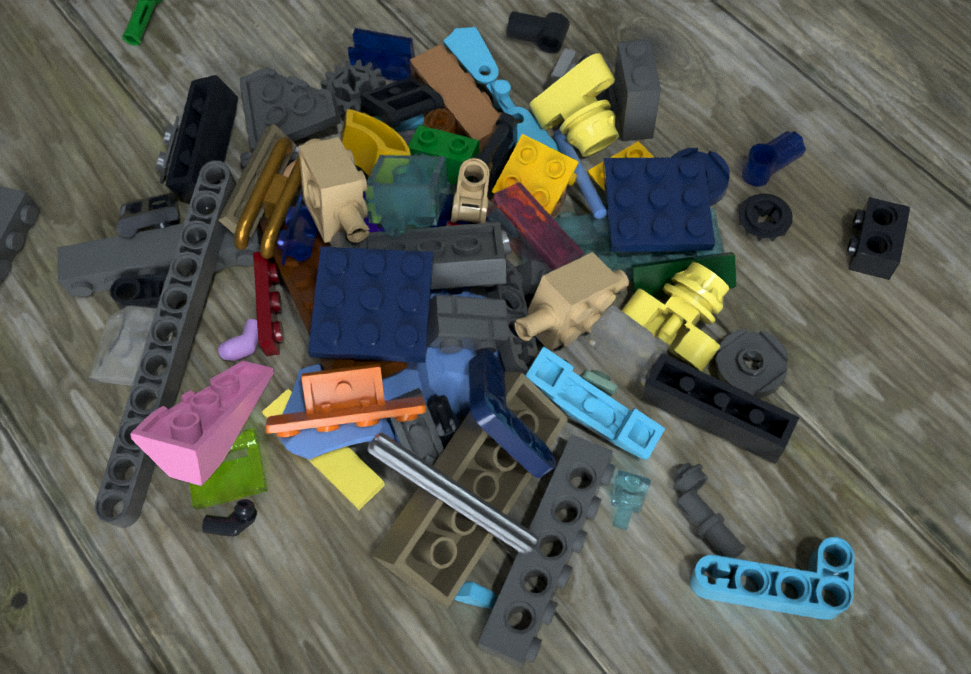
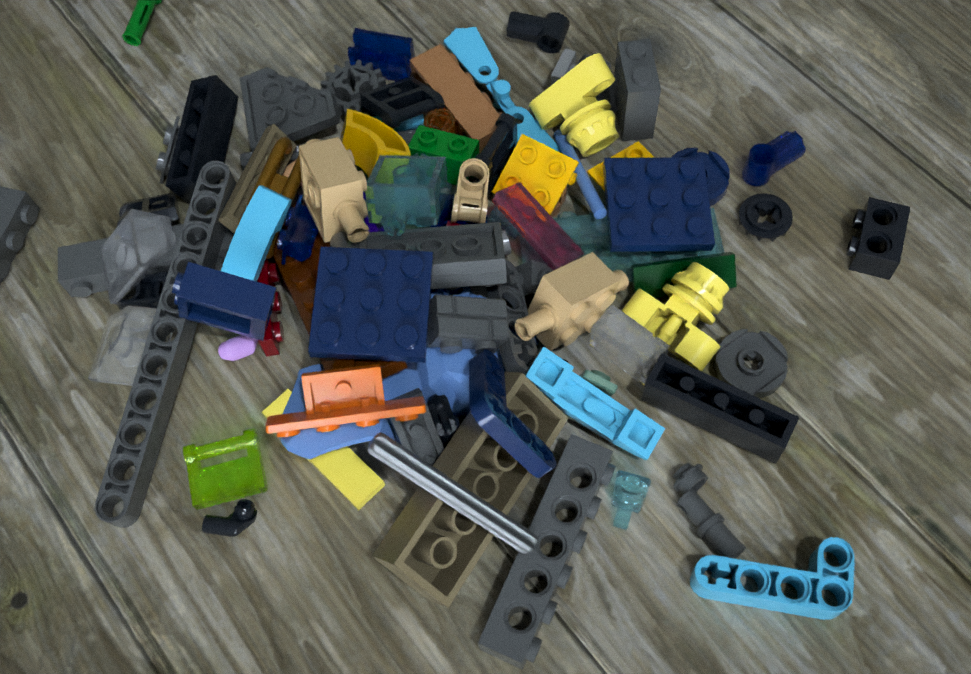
(135, 250): none -> clear slope
(200, 430): bright pink wedge -> none
(224, 300): none -> dark blue window
(255, 233): none -> medium azure slope
(476, 595): medium azure tile -> none

